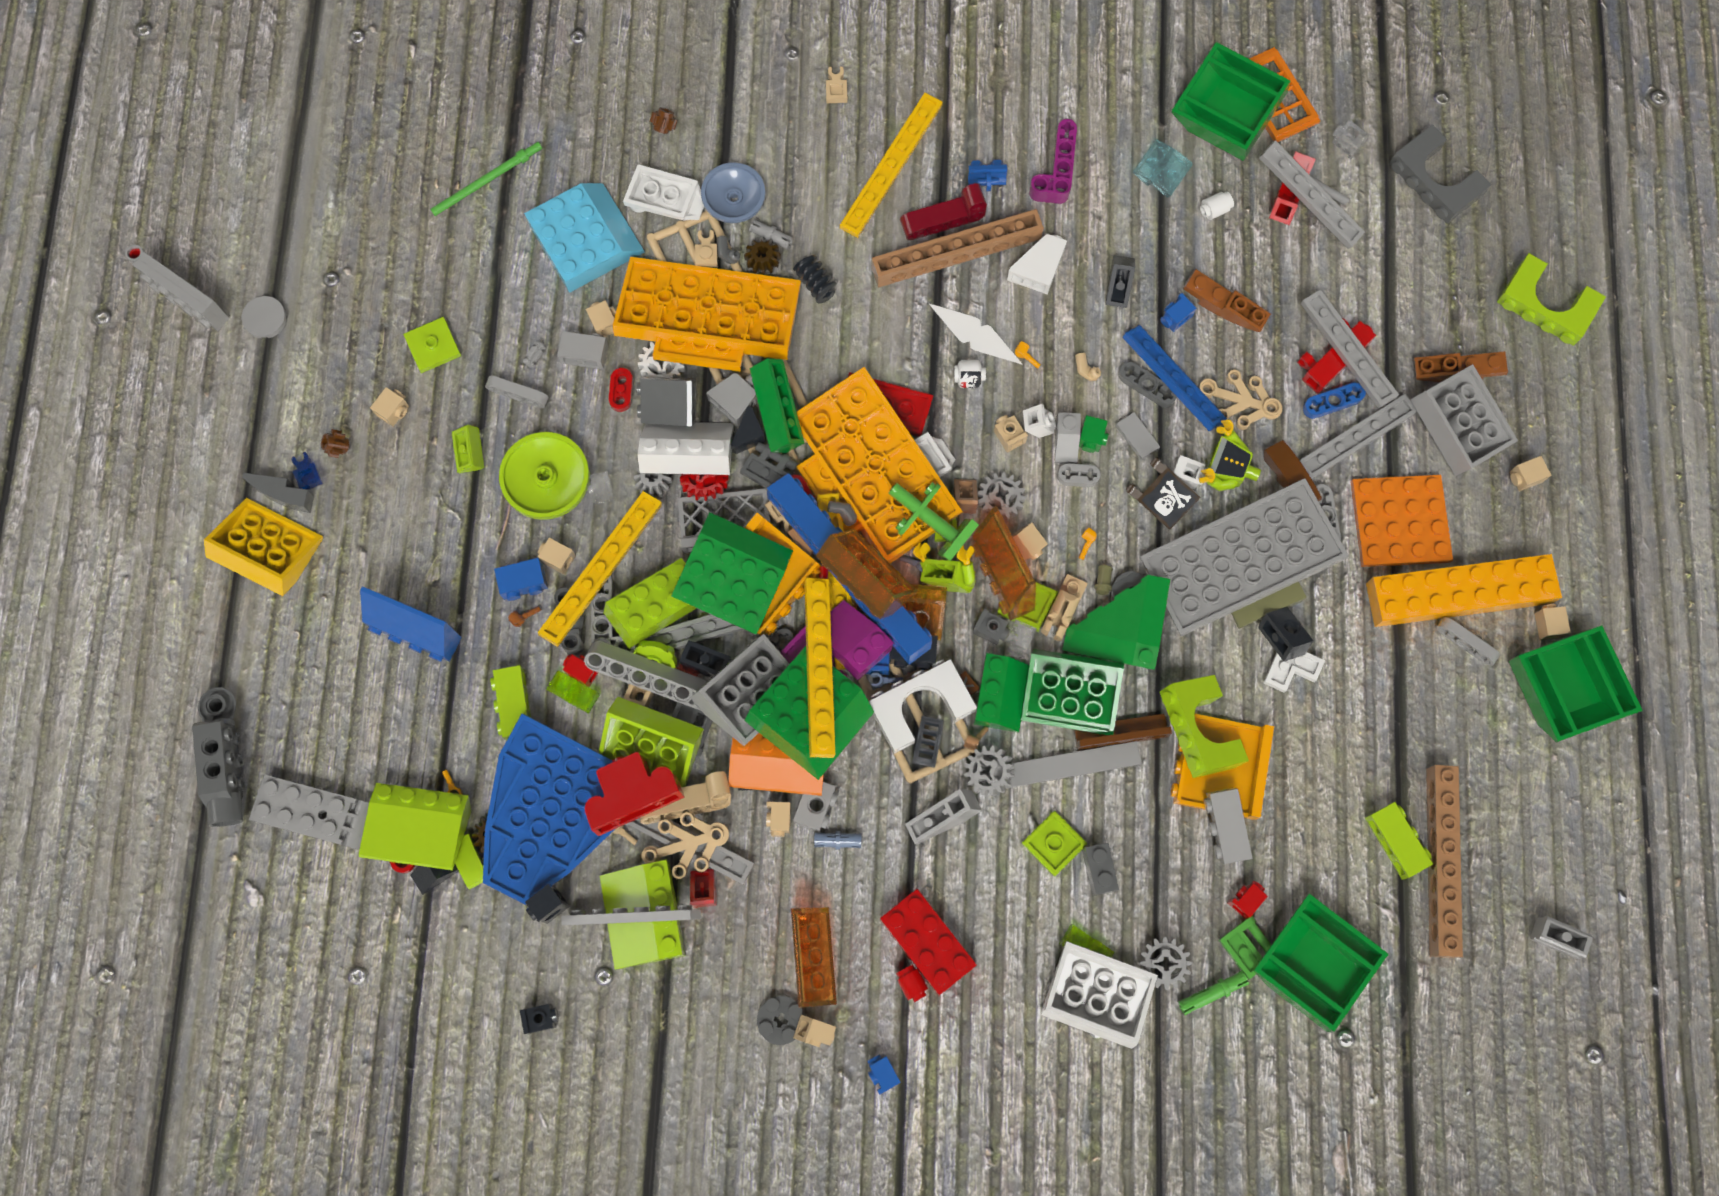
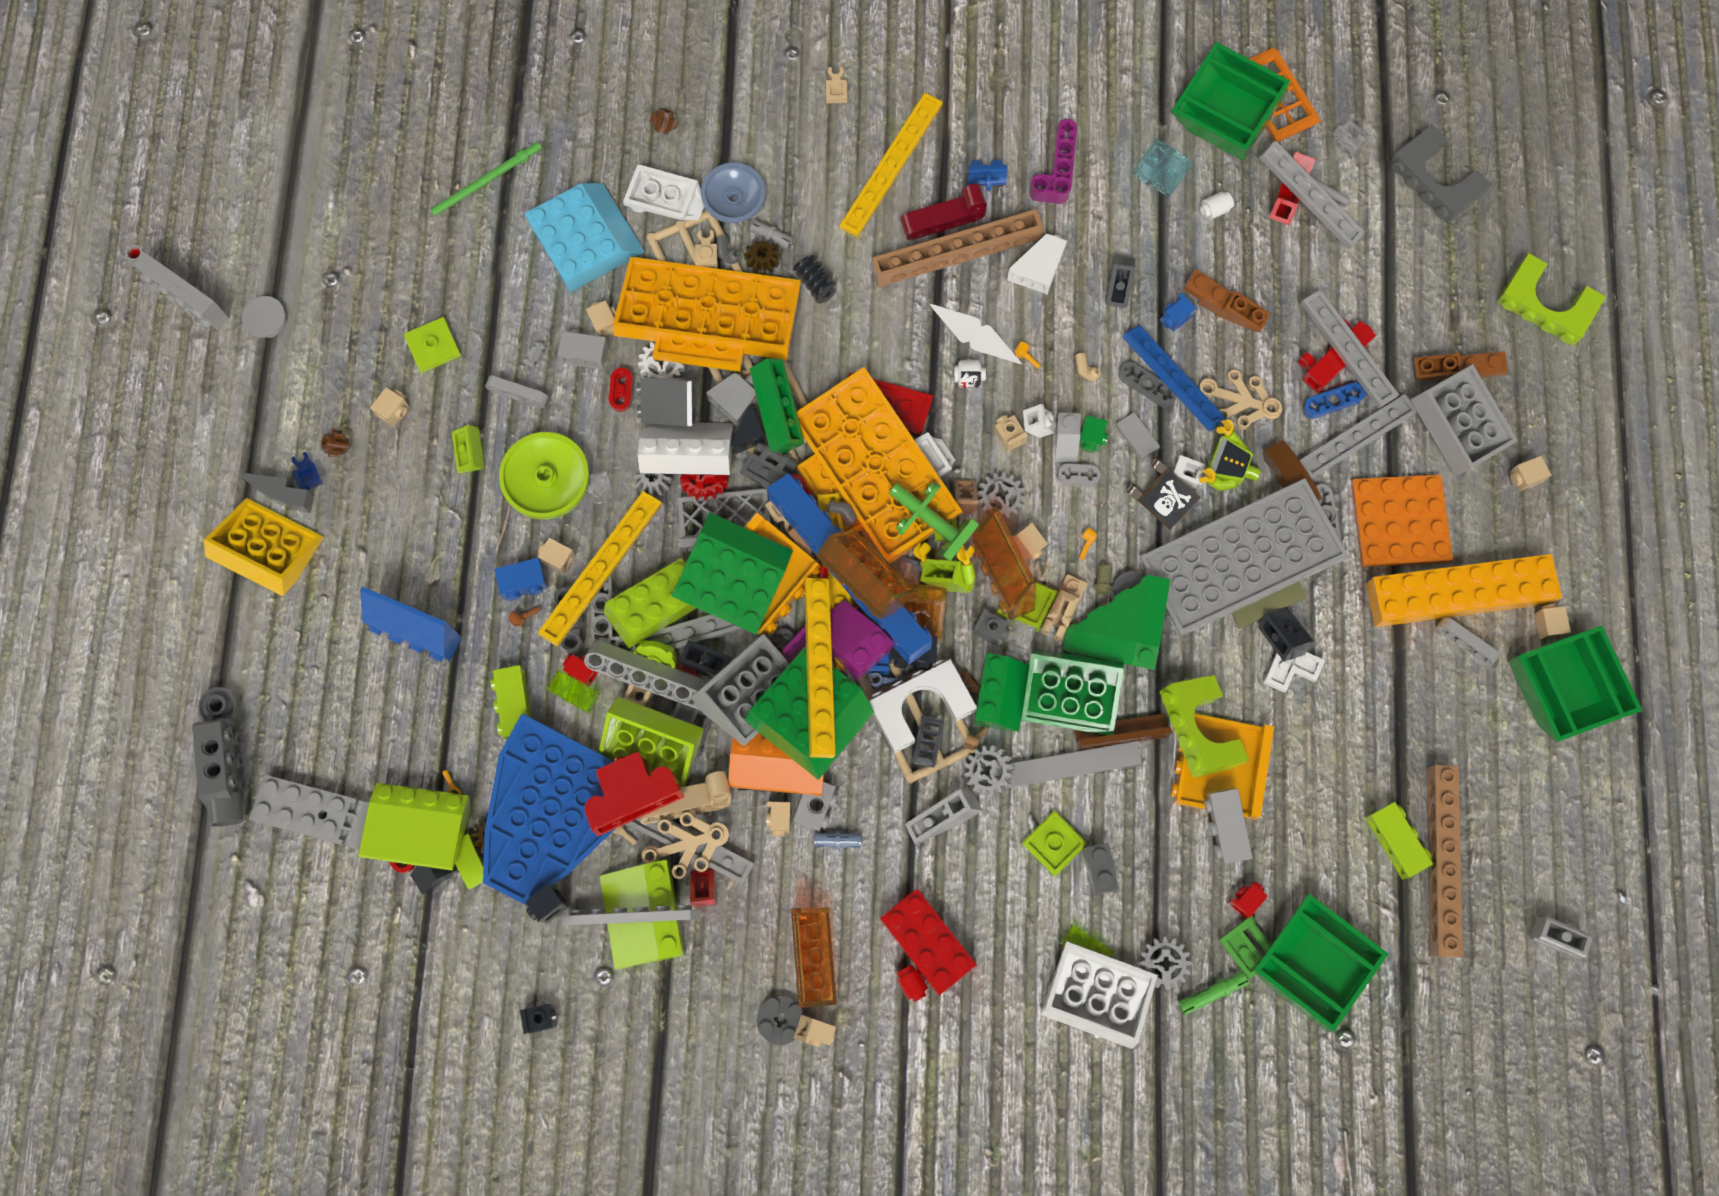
(882, 1073): blue brick -> none

